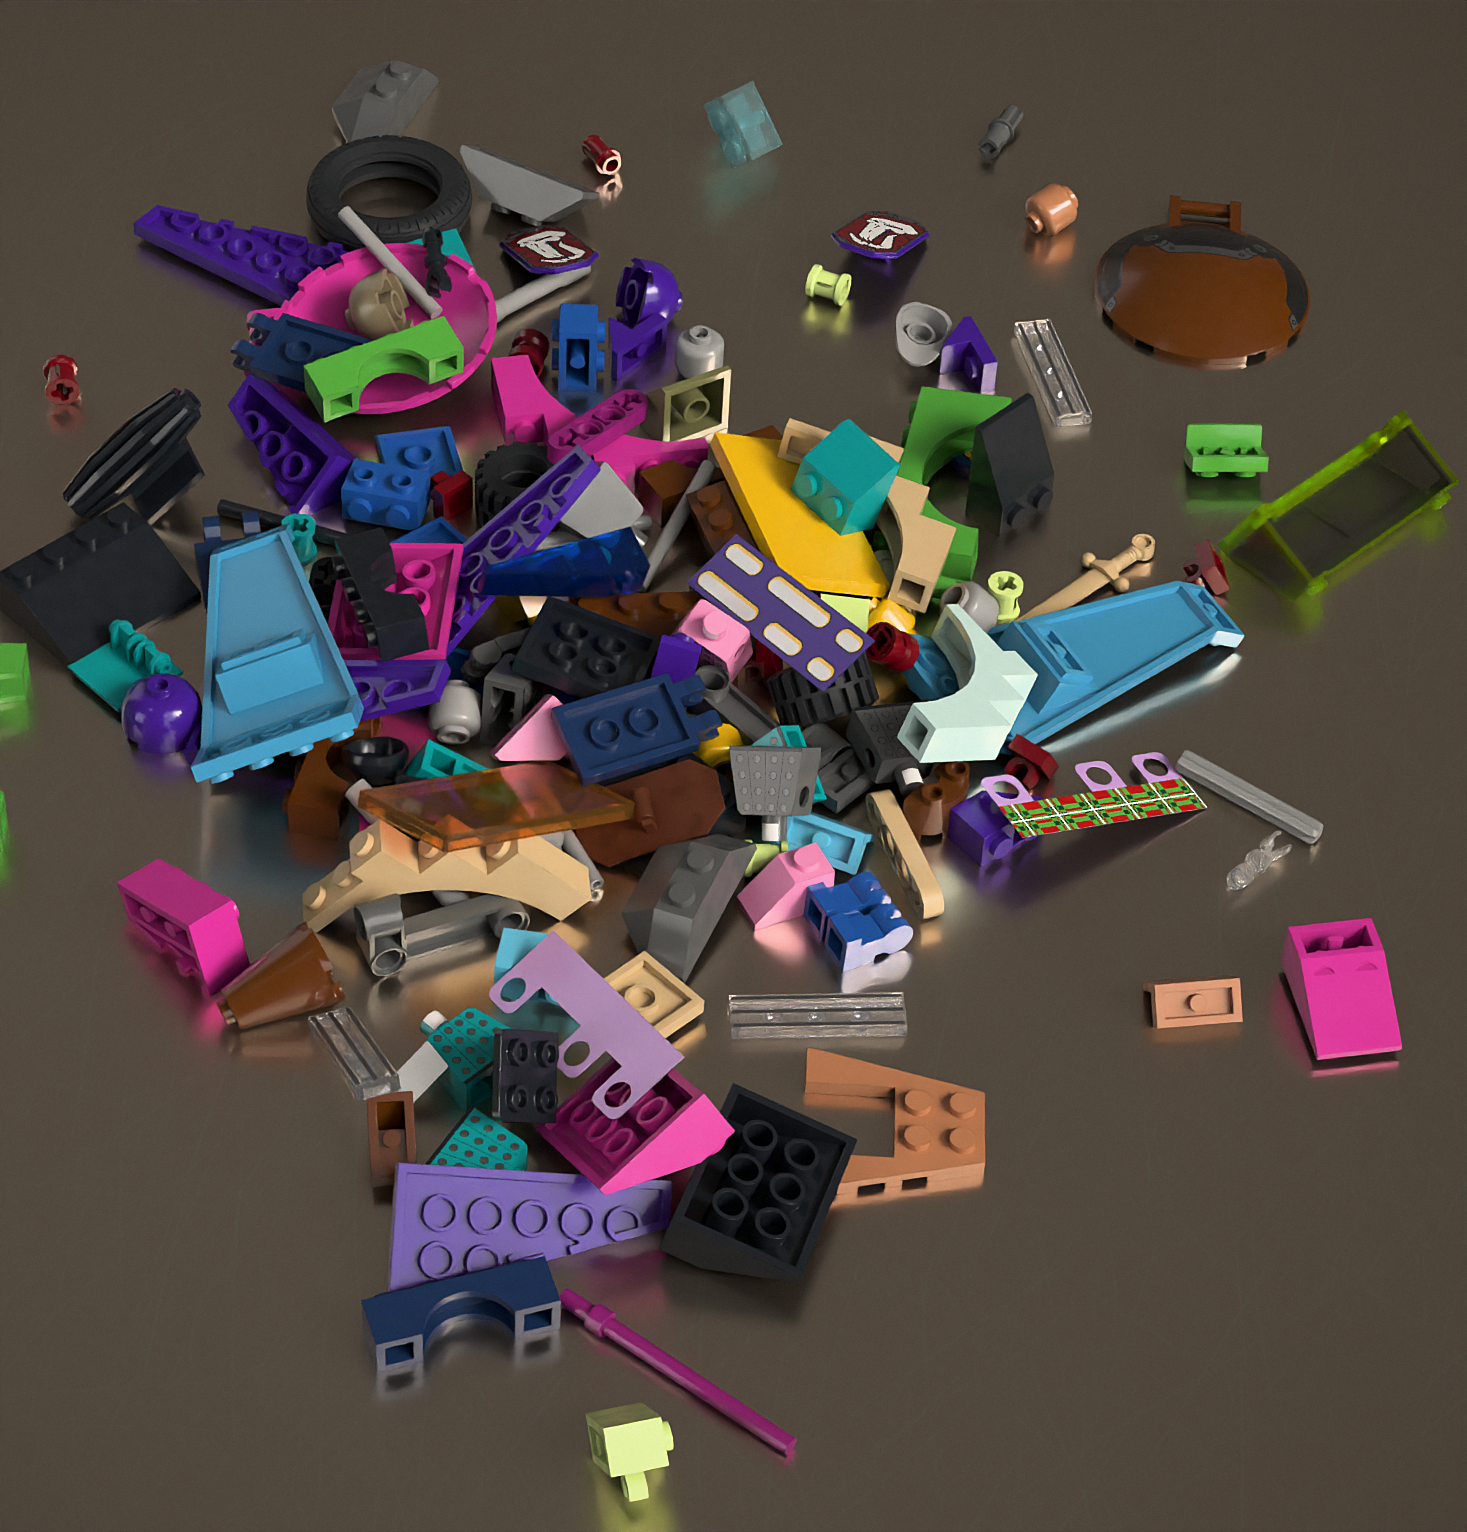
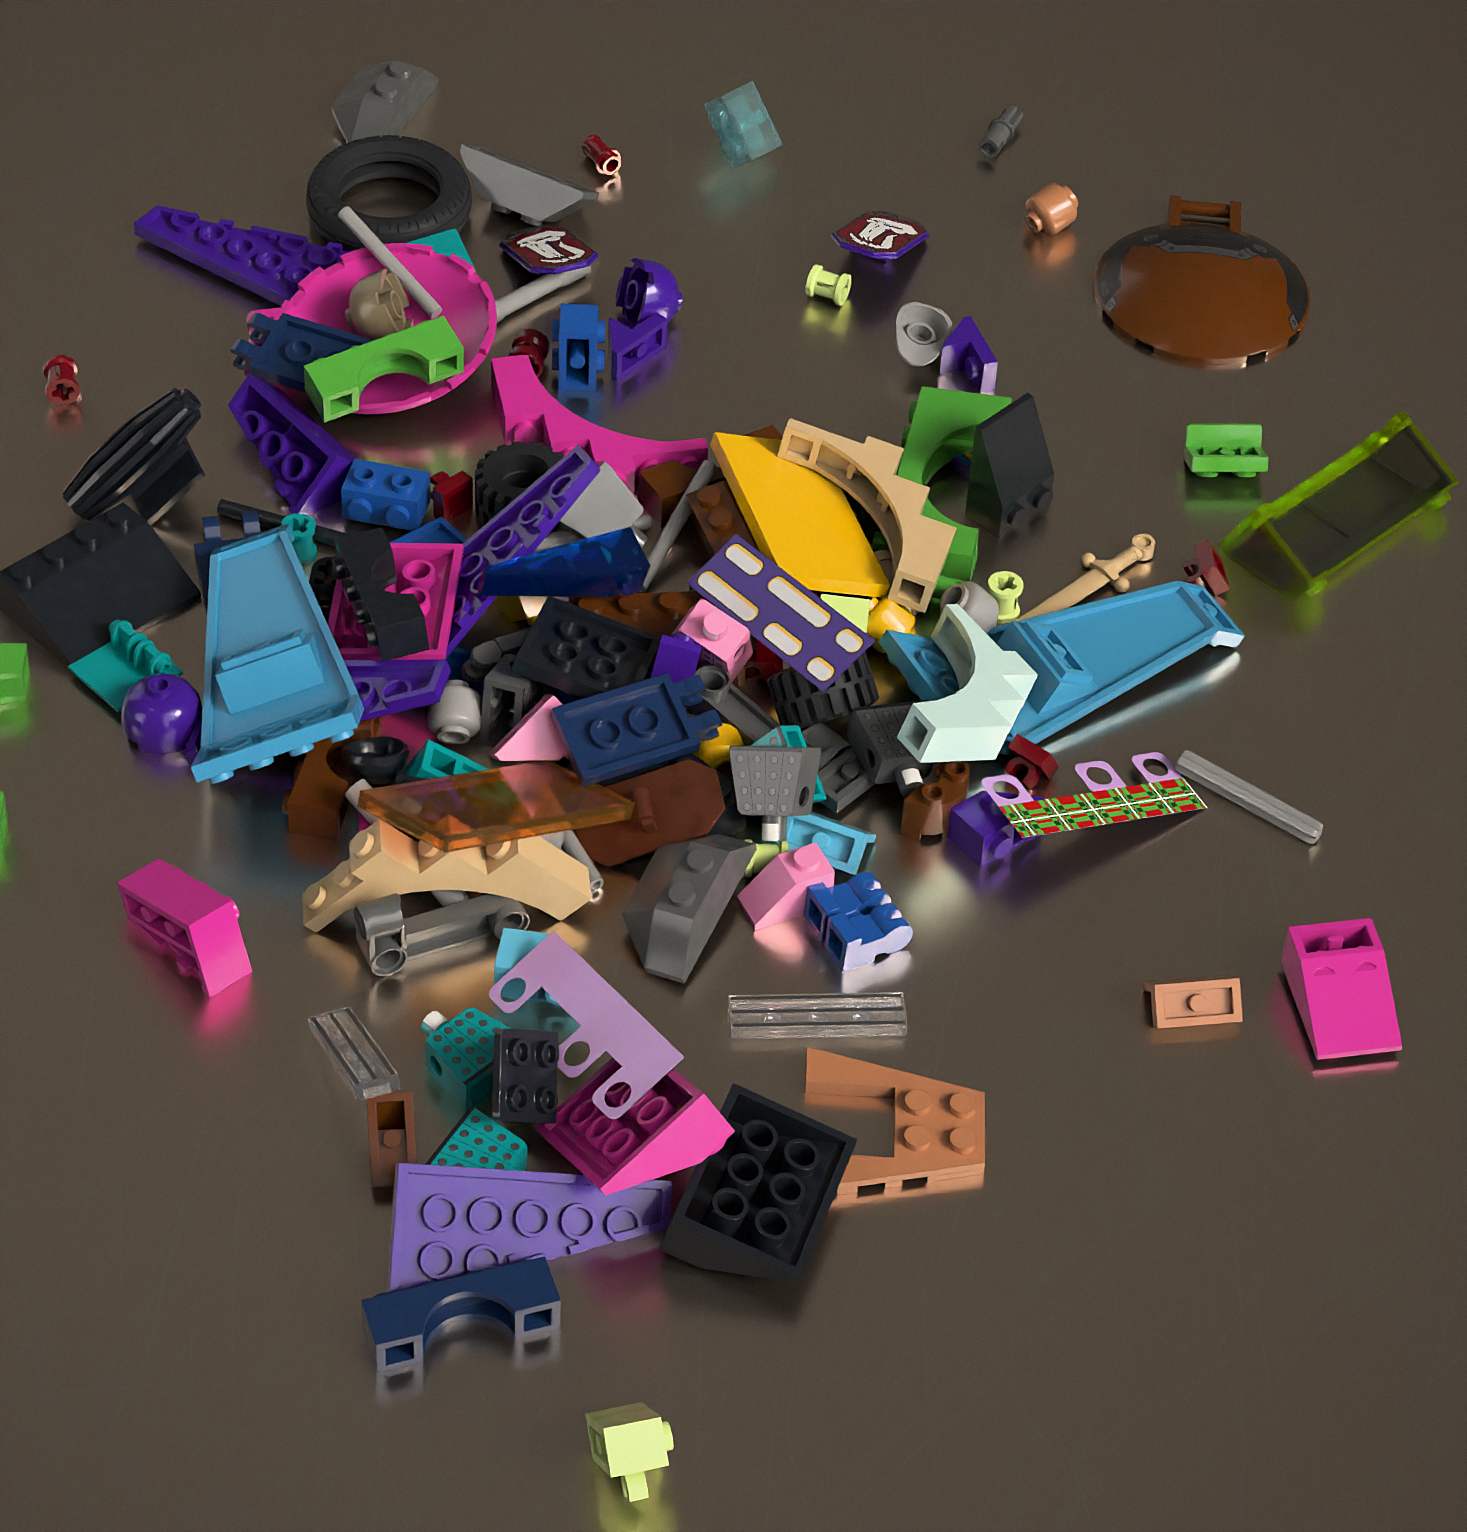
(282, 983): reddish brown cone -> none
(421, 450): blue tile -> none
(421, 1070): white sticker -> none
(435, 261): black piece -> none
(599, 425): magenta beam -> none
(603, 1322): magenta bar -> none
(656, 993): tan plate -> none
(689, 407): olive slope -> none
(699, 351): light grey head -> none
(846, 479): teal slope -> none
(892, 647): dark red wheel -> none
(904, 854): tan beam -> none
(1053, 373): clear tile -> none
(1256, 862): clear piece -> none

